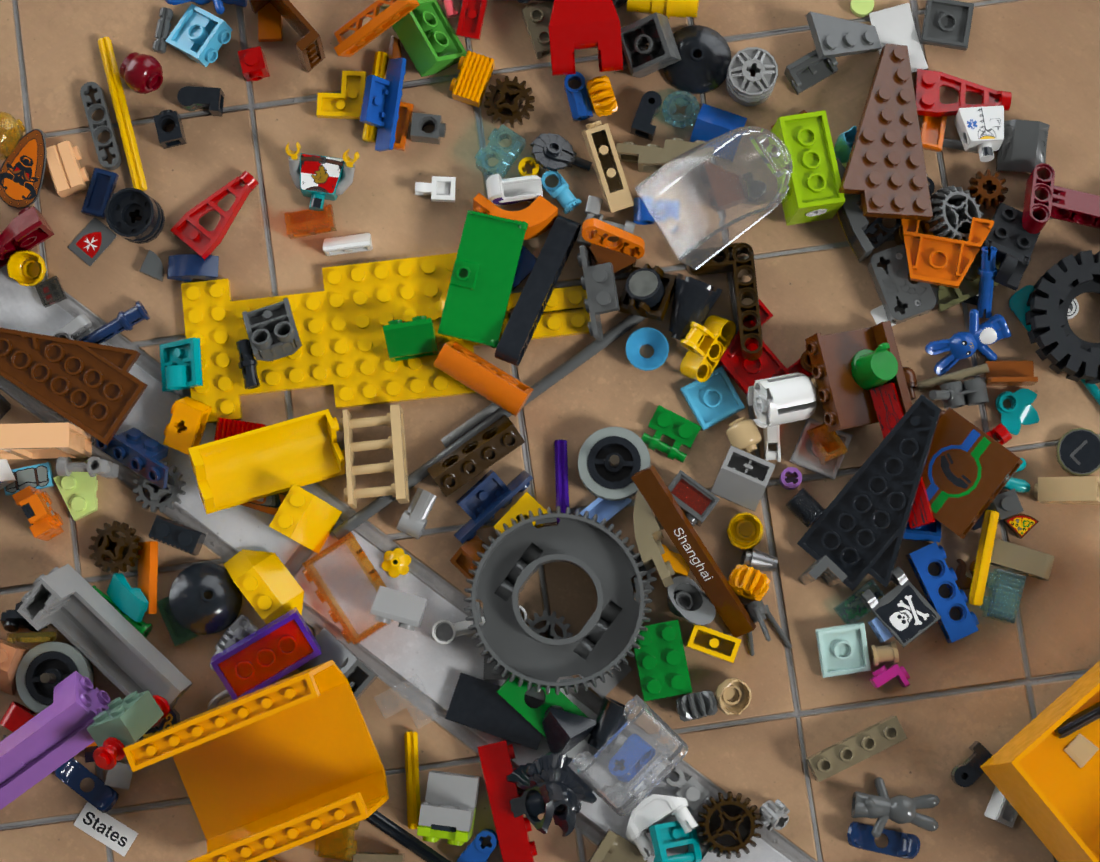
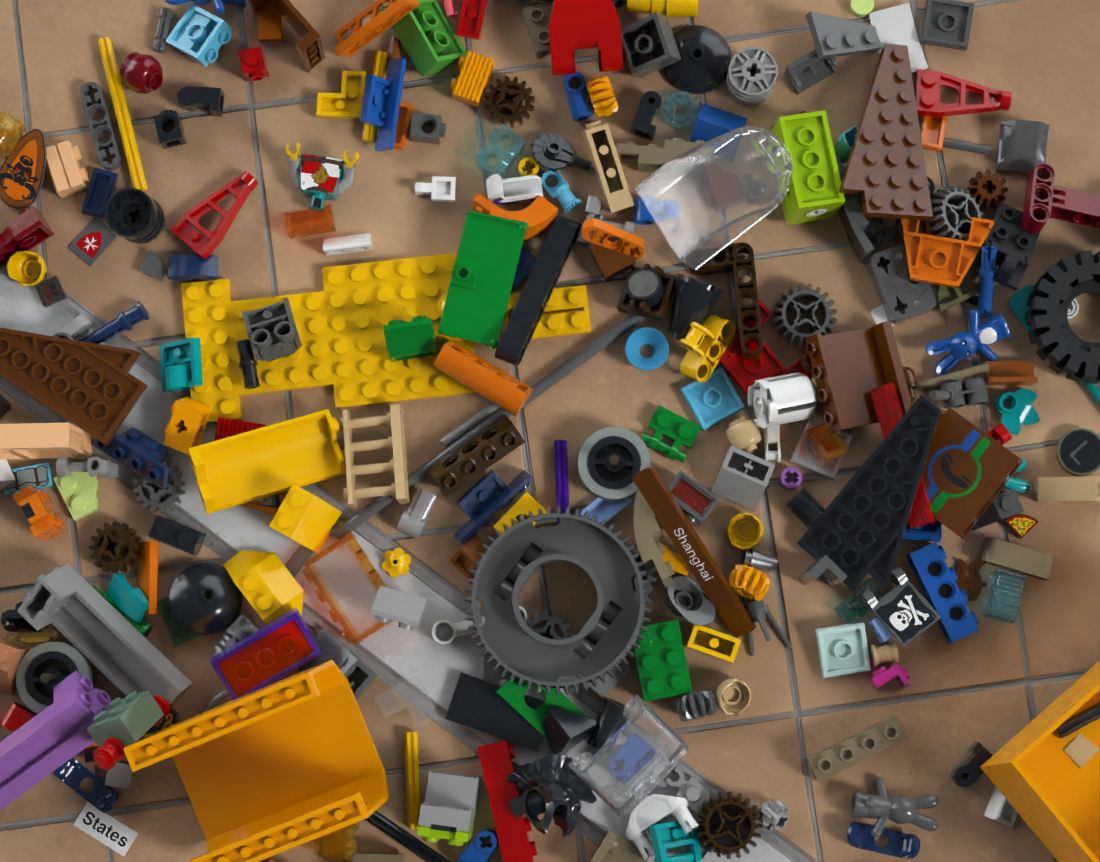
(600, 290): dark grey bracket -> none
(819, 301): none -> dark grey gear
(874, 368): green hat -> none
(981, 130): white torso -> none
(983, 557): yellow axle -> none

